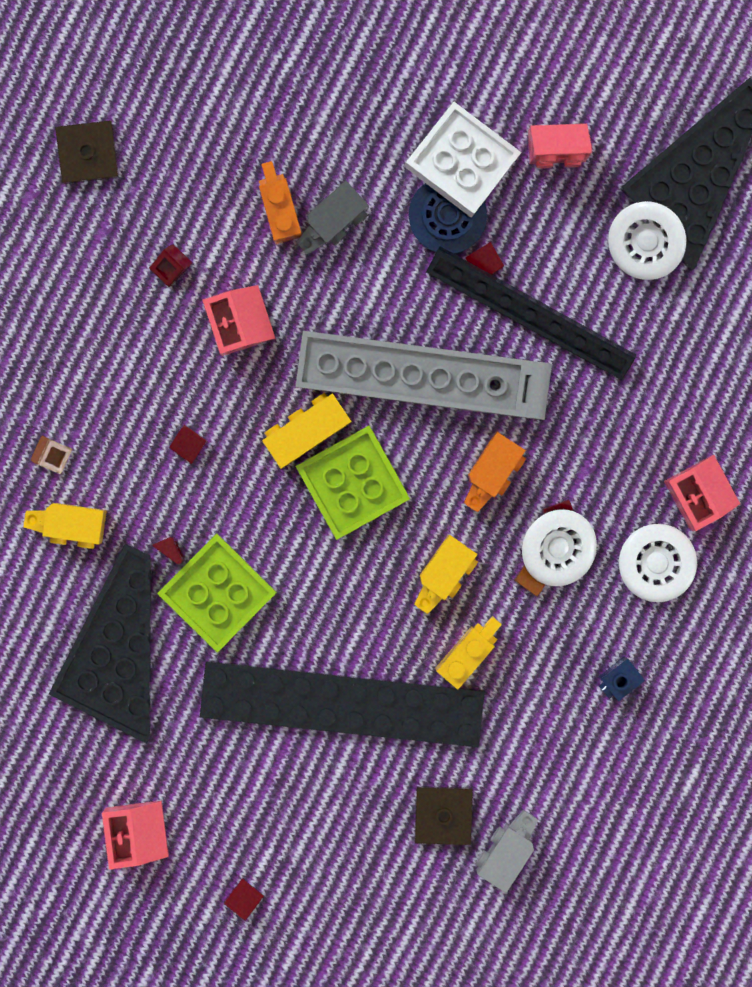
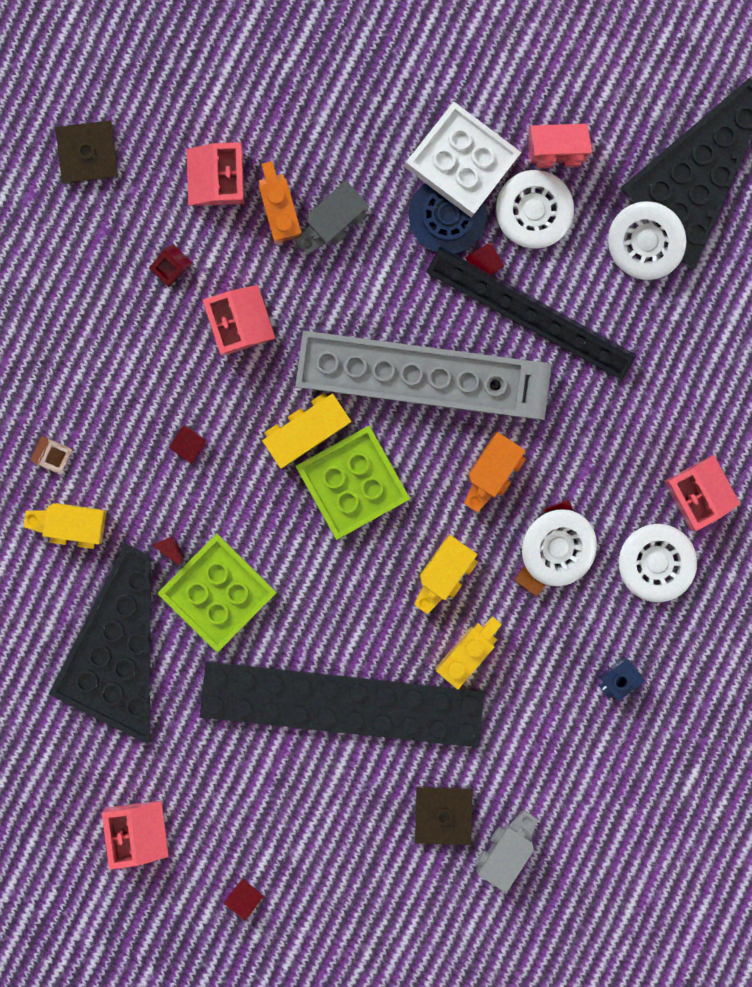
(215, 174): none -> coral slope
(534, 209): none -> white wheel

